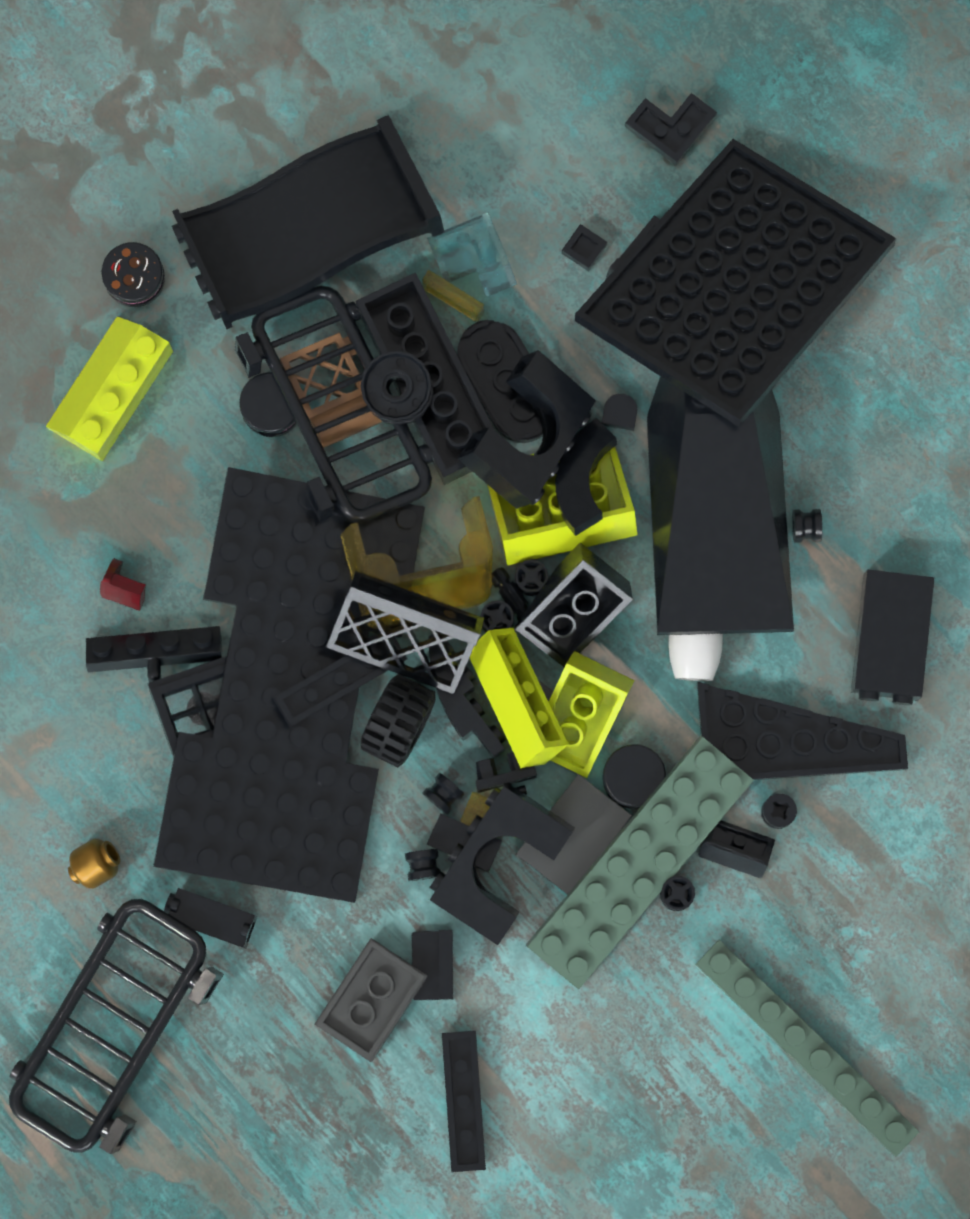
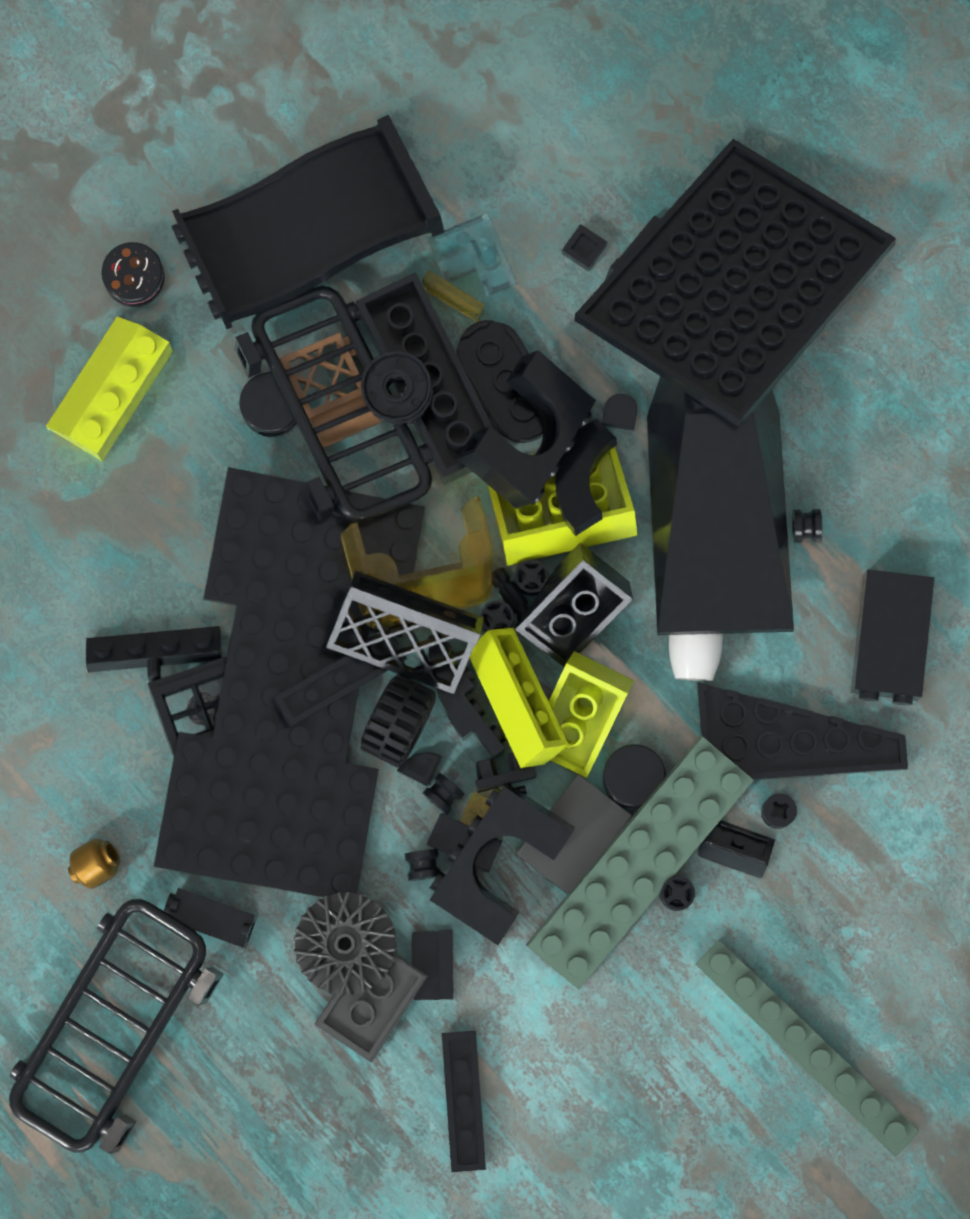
(122, 589): dark red tile -> none
(371, 948): none -> dark grey wheel
(420, 767): none -> black tile
(673, 134): black plate -> none

